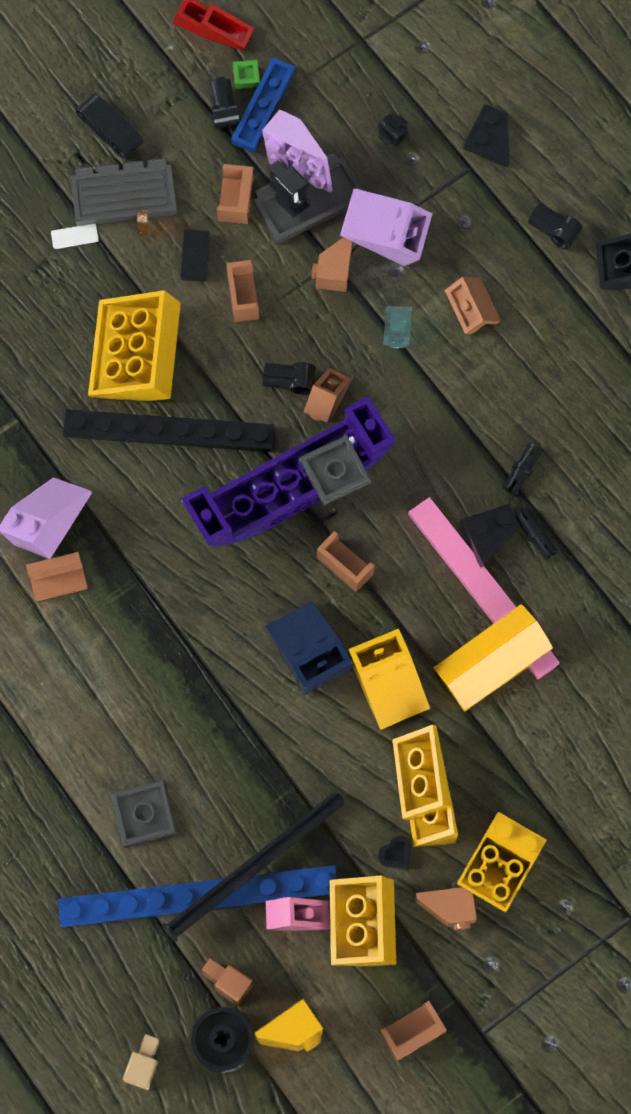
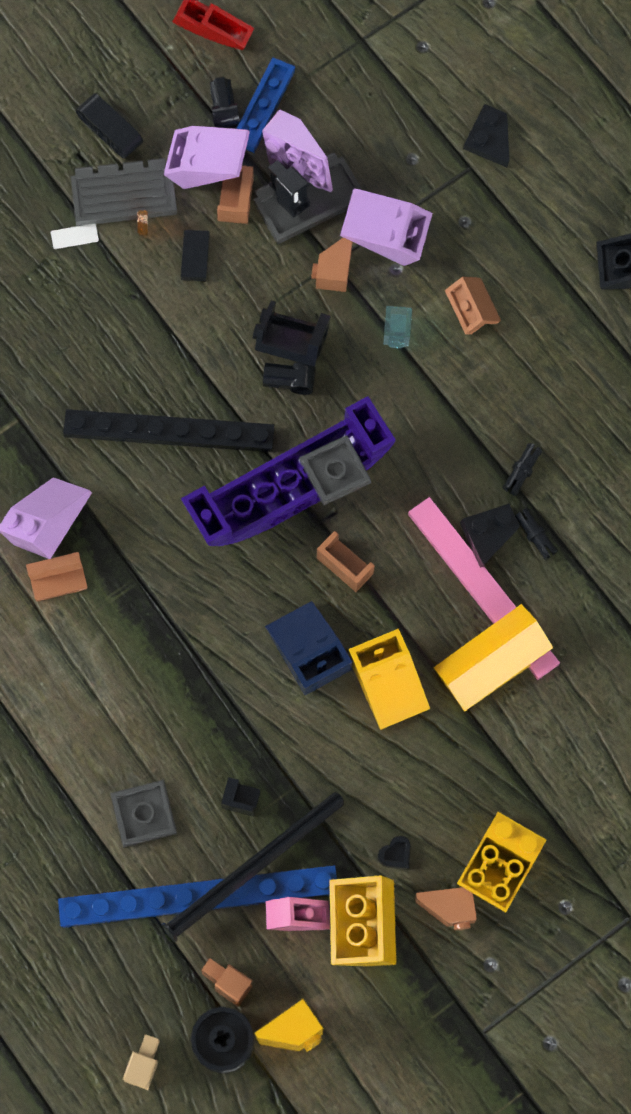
(135, 347): yellow slope -> none
(205, 155): none -> lavender slope
(240, 797): none -> black panel
(242, 291): nougat panel -> none
(246, 74): bright green plate -> none
(290, 336): none -> black panel
(327, 395): nougat slope -> none
(393, 129): black gear -> none
(413, 1031): nougat panel -> none
(424, 788): yellow slope -> none
(560, 229): black piece -> none

